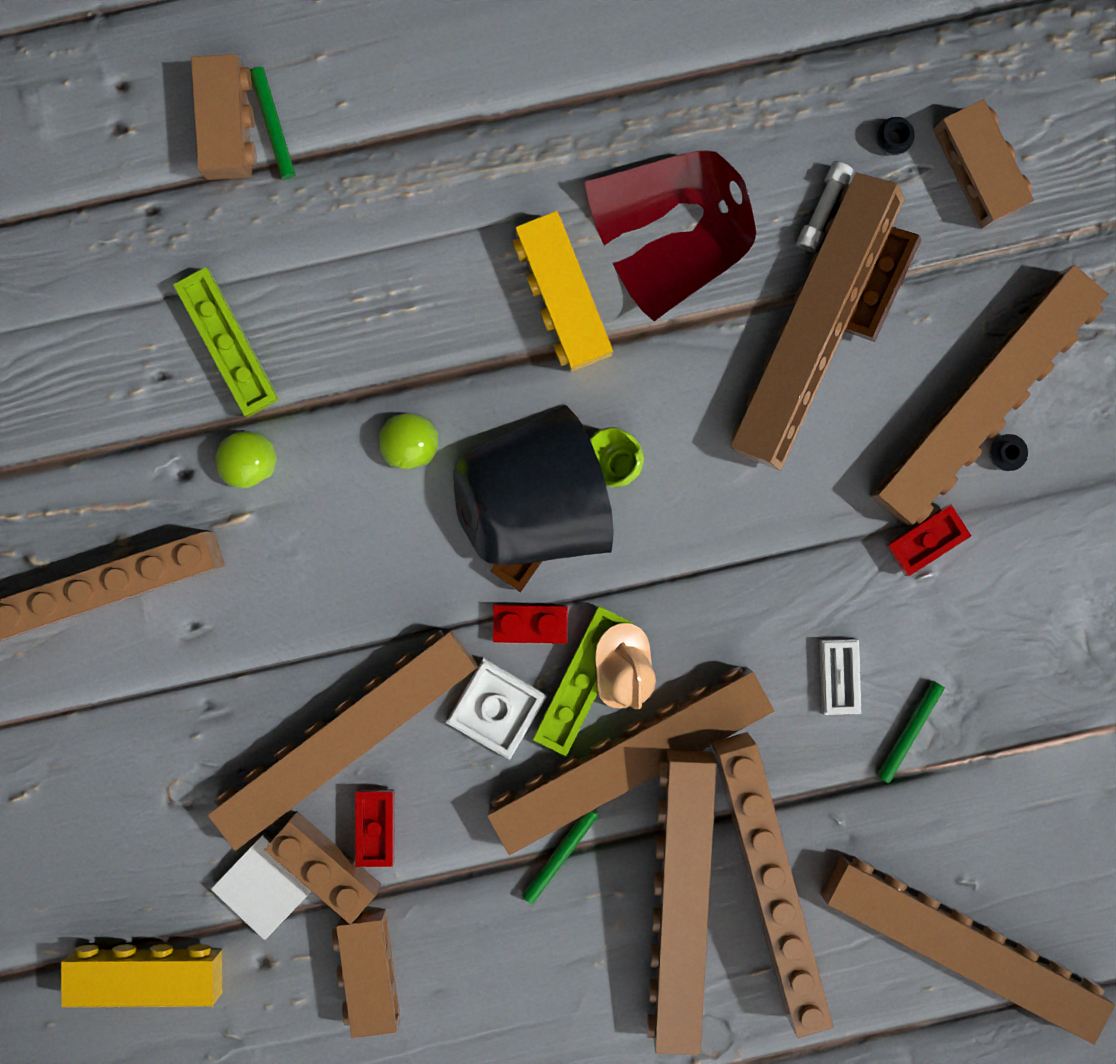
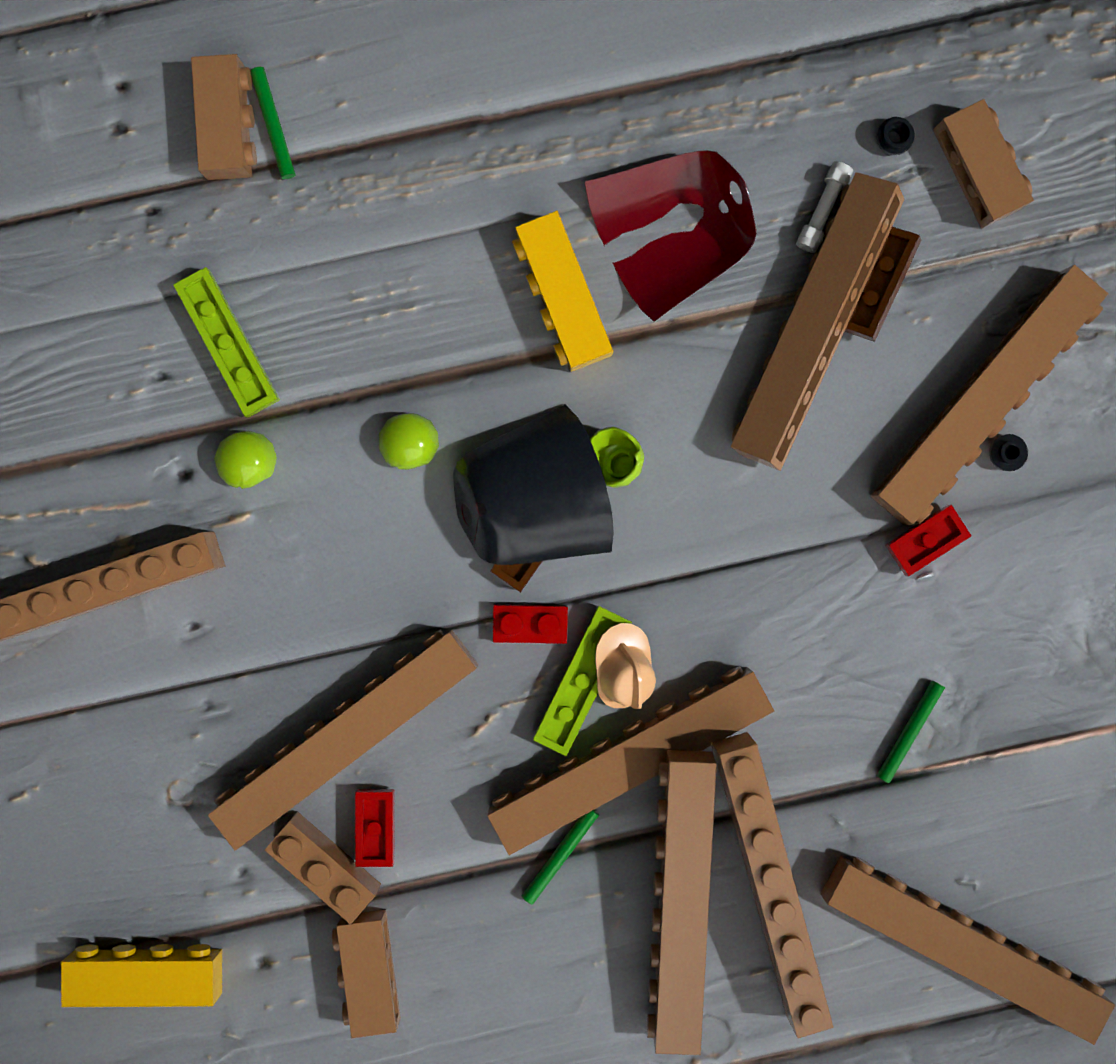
(261, 889): white tile -> none
(496, 708): white tile -> none
(825, 672): white tile -> none

